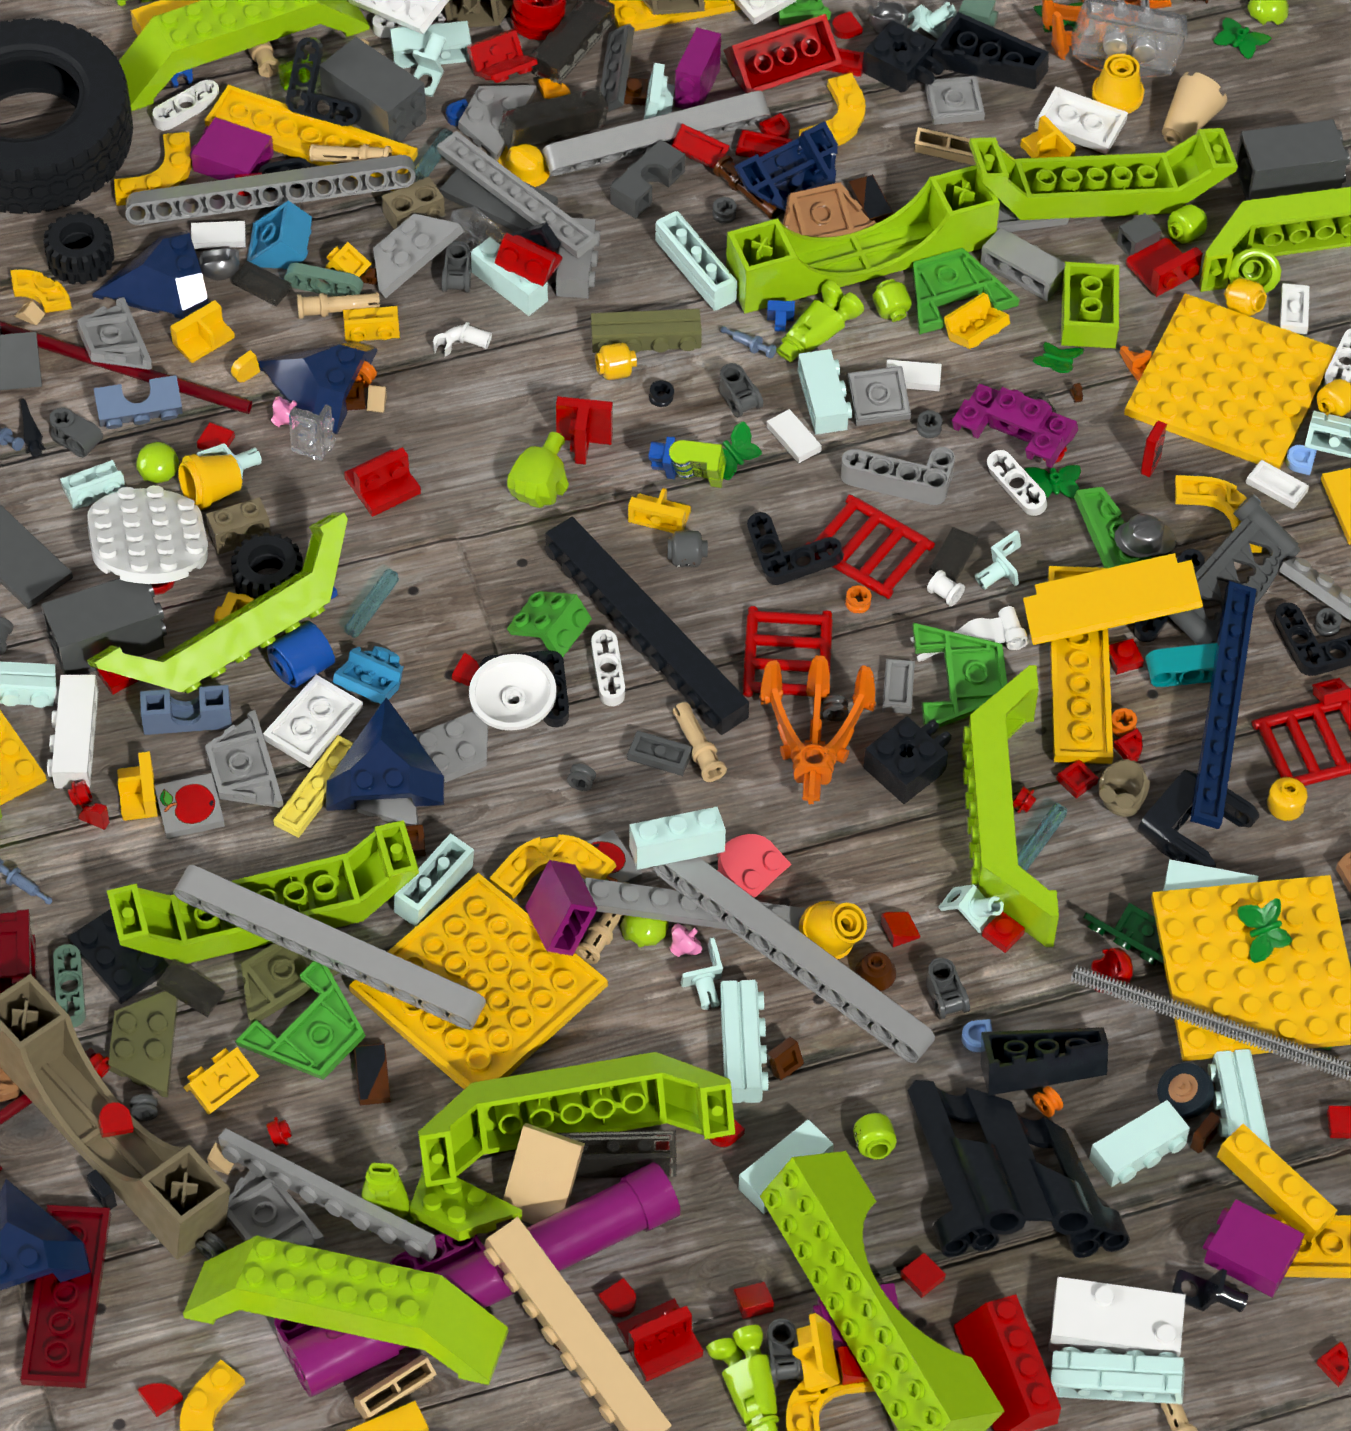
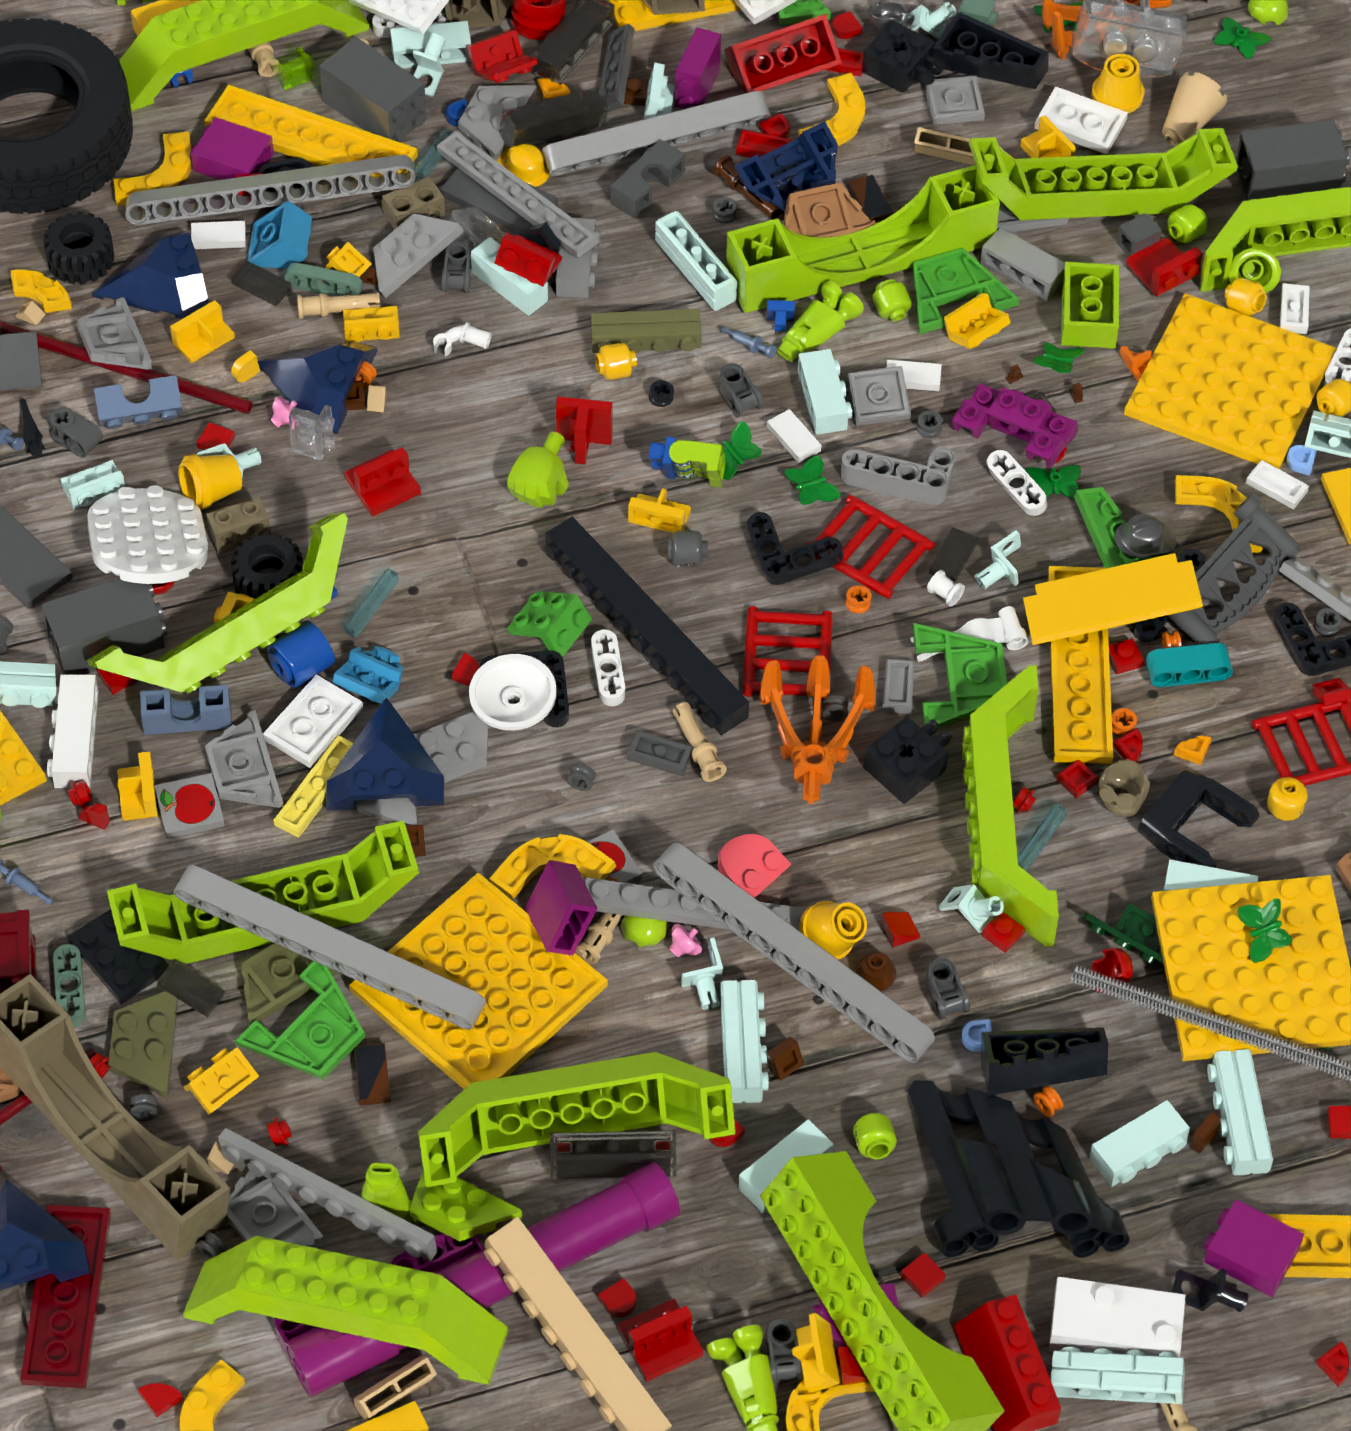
(101, 1190): black tile -> none
(115, 1120): red tile -> none
(157, 462): lime hair -> none
(170, 114): white beam -> none
(219, 263): flat silver hair -> none
(311, 97): black beam -> none
(347, 154): tan pin -> none
(435, 880): light aqua brick -> none
(542, 1173): tan tile -> none
(677, 838): light aqua brick -> none
(699, 146): red tile -> none
(754, 1300): red slope -> none
(809, 483): none -> green piece
(1014, 374): none -> reddish brown piece
(1153, 448): red tile -> none
(1171, 640): none -> orange bush
(1187, 1089): black wheel -> none
(1193, 749): none -> light orange tile
(1223, 706): dark blue plate -> none
(1276, 1183): yellow brick -> none

